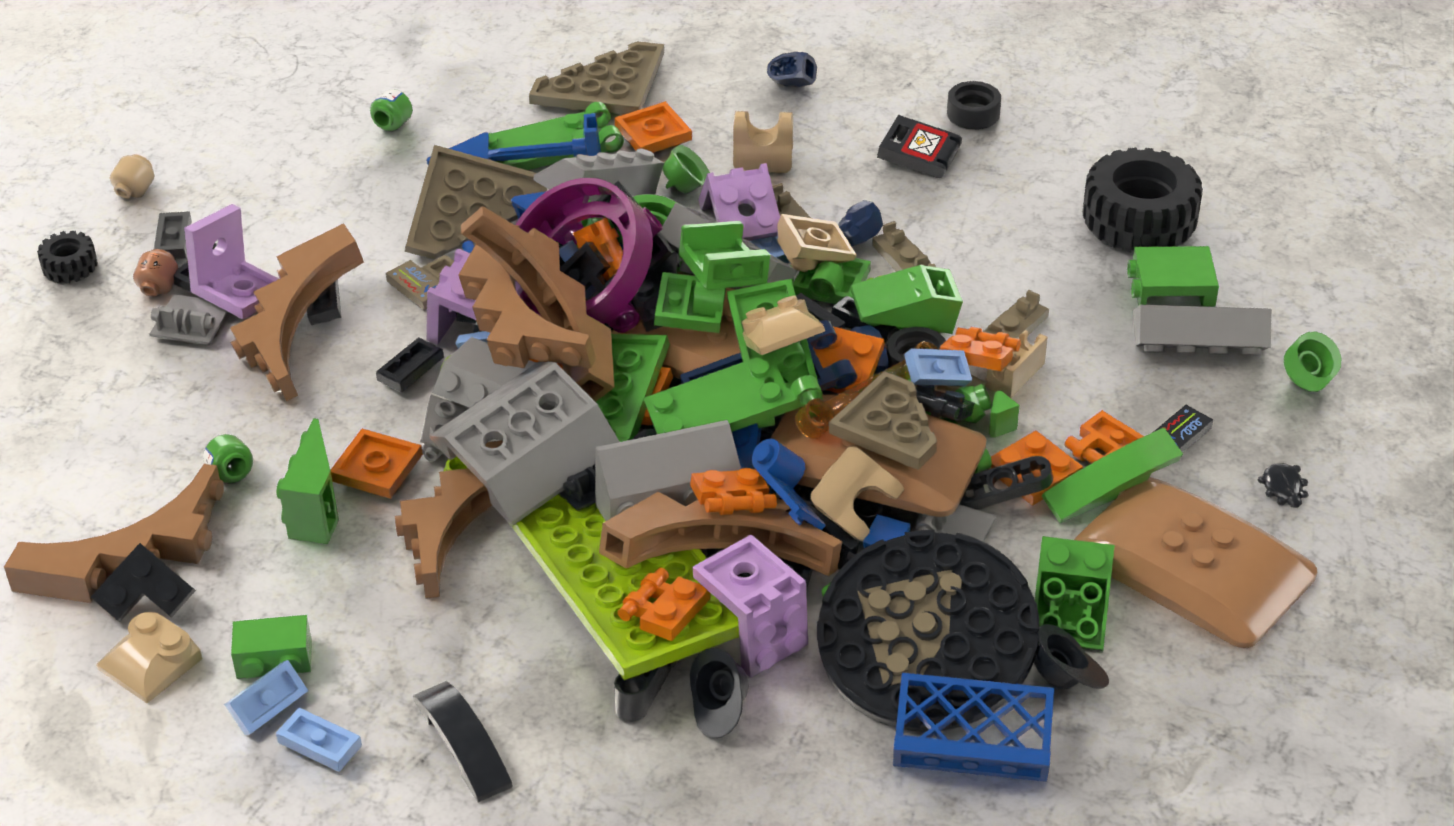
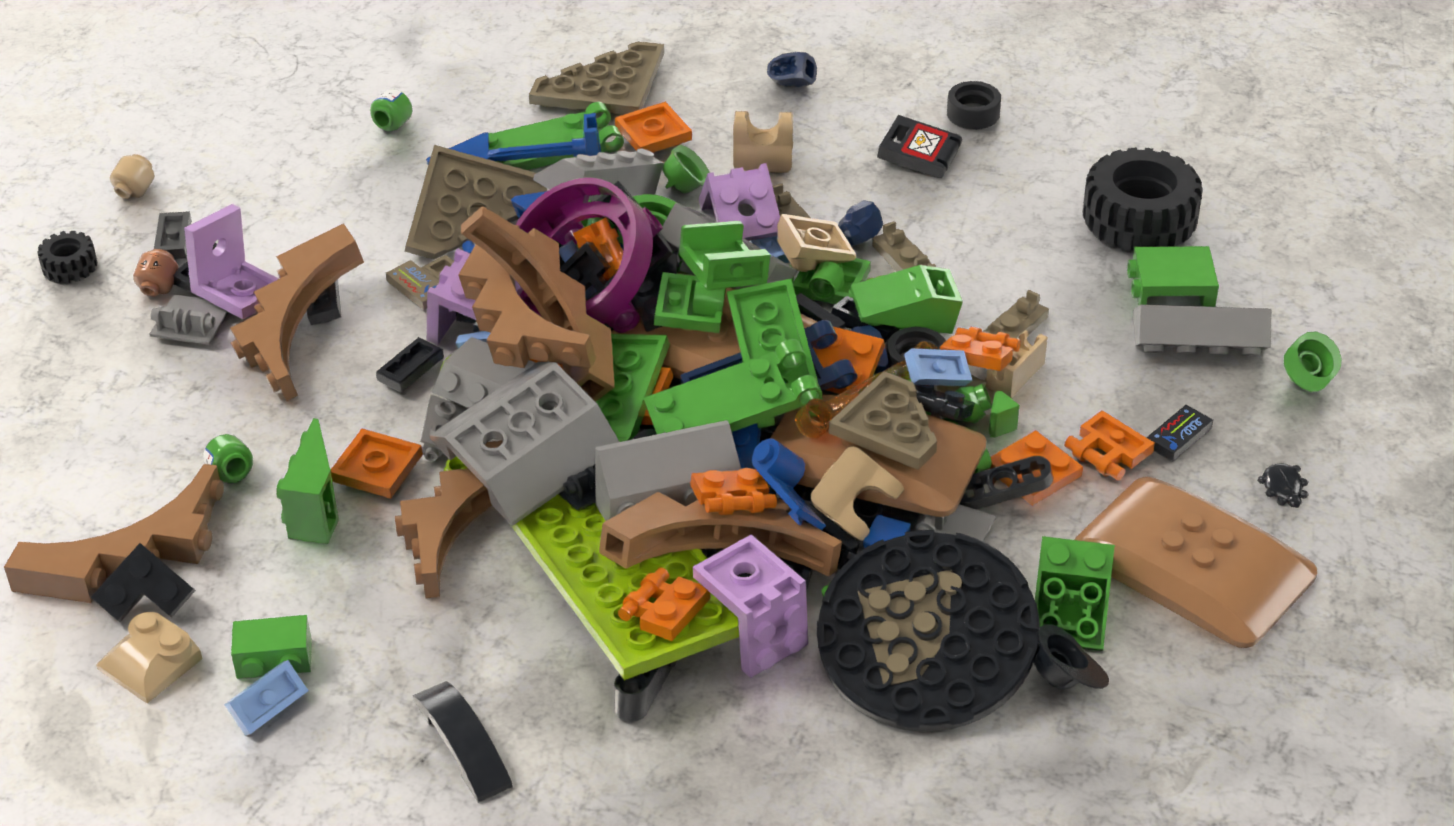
(319, 739): light blue plate -> none
(717, 691): black piece -> none
(779, 326): tan slope -> none
(976, 756): blue fence -> none
(1111, 474): bright green slope -> none

